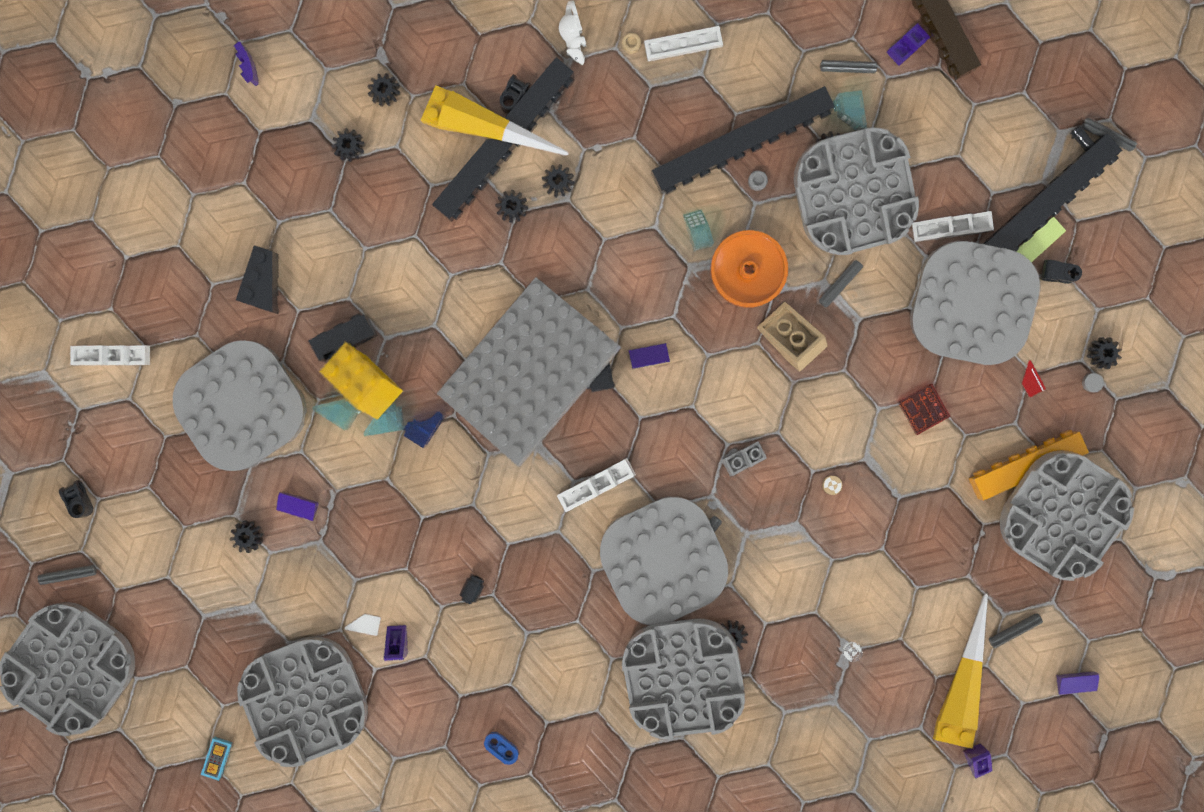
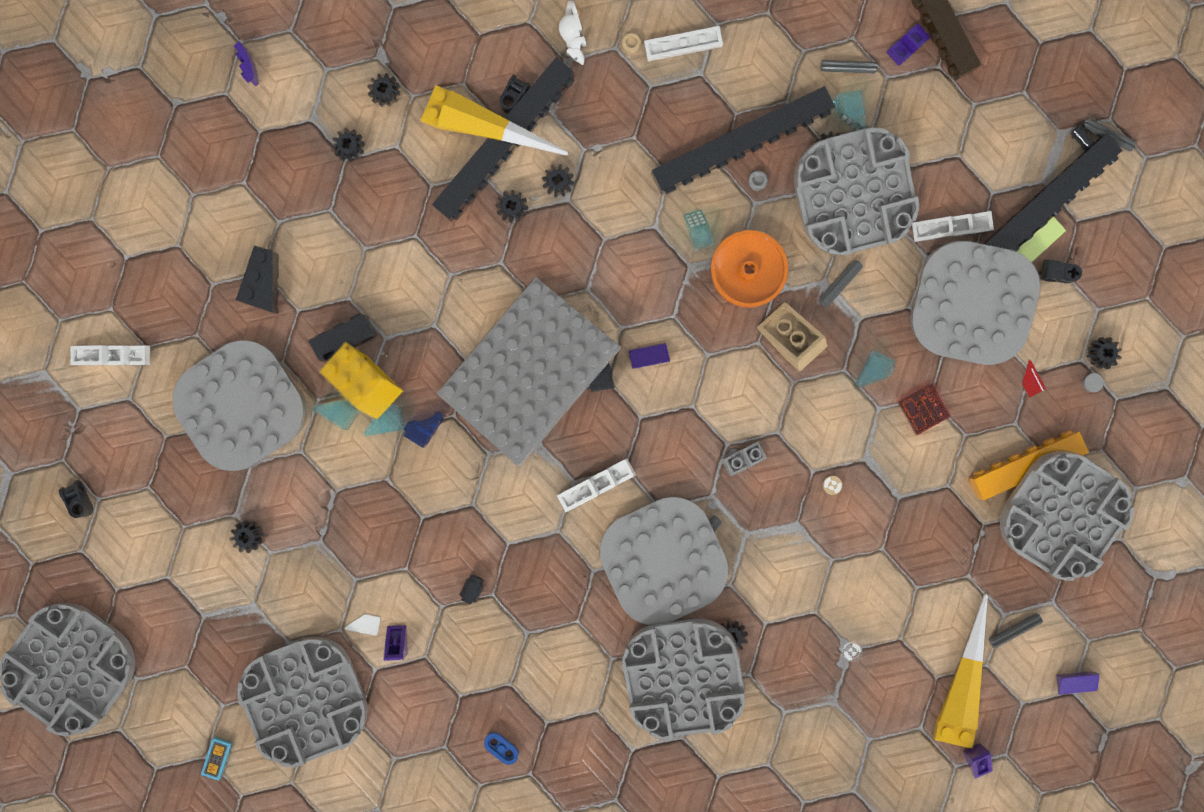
(67, 574): dark grey axle -> none
(296, 506): dark purple slope -> none
(875, 369): none -> clear light blue slope

